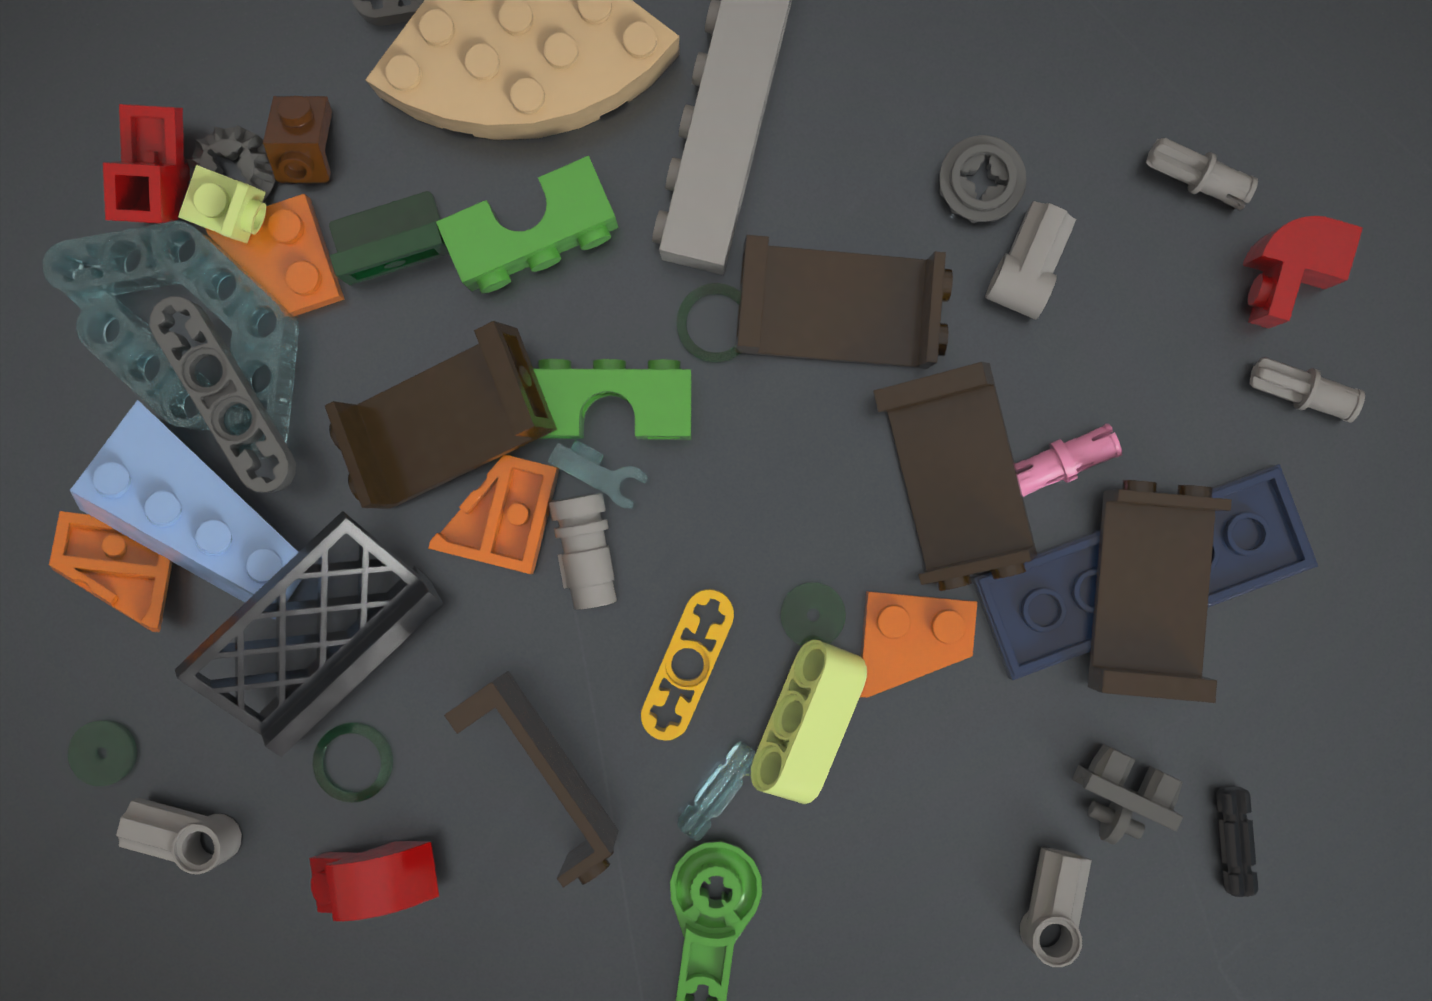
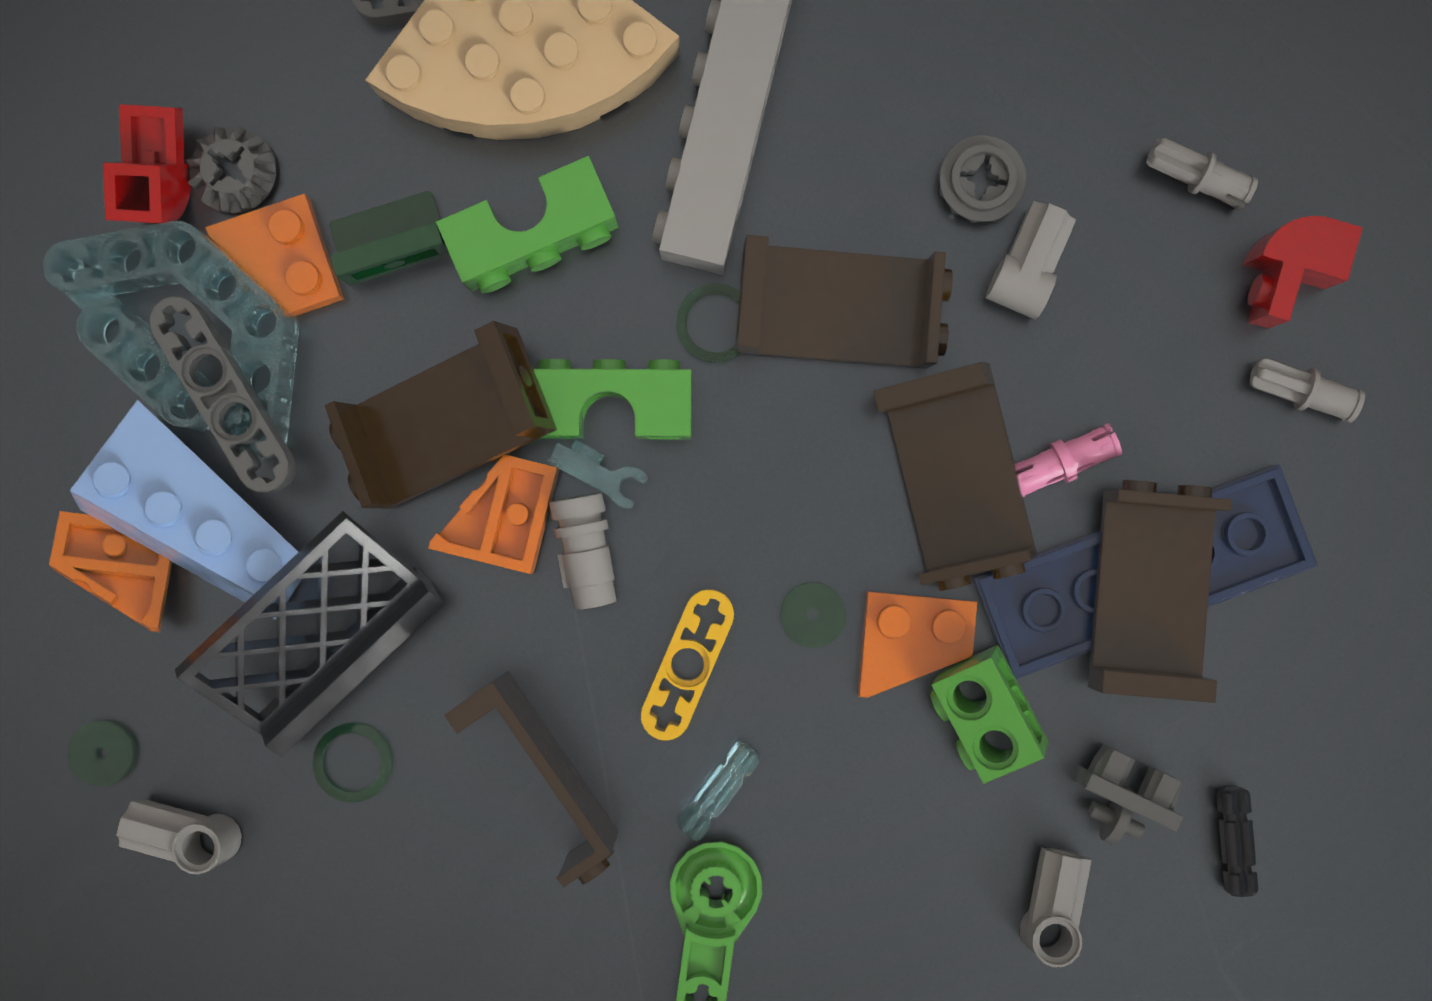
(223, 205): yellowish green bracket -> none
(298, 138): reddish brown bracket -> none
(374, 881): red brick -> none
(808, 722): yellowish green beam -> none
(1002, 711): none -> bright green brick

